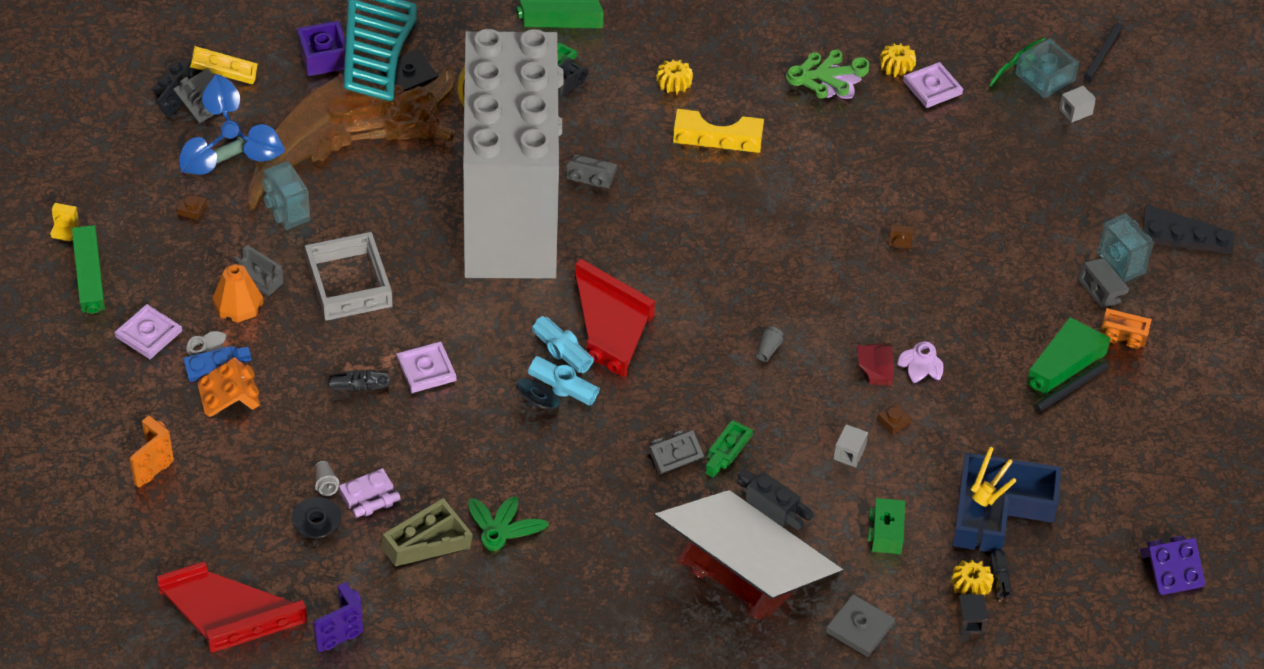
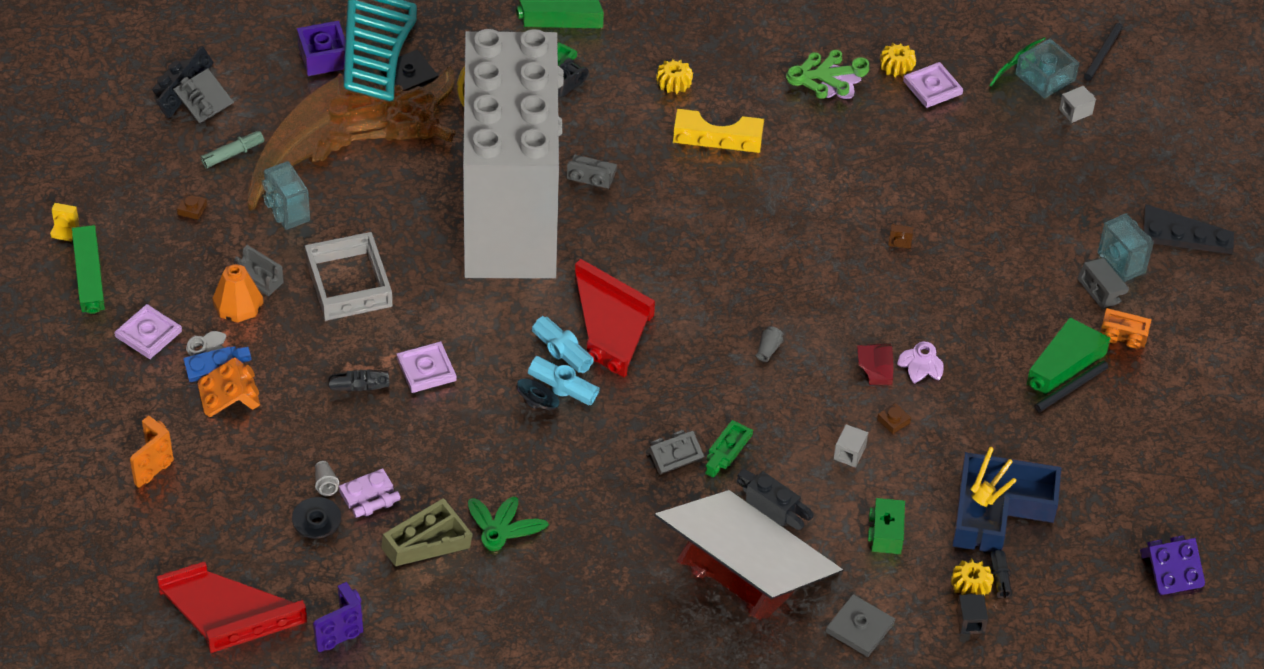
(221, 97): blue plant -> none
(223, 65): yellow tile -> none

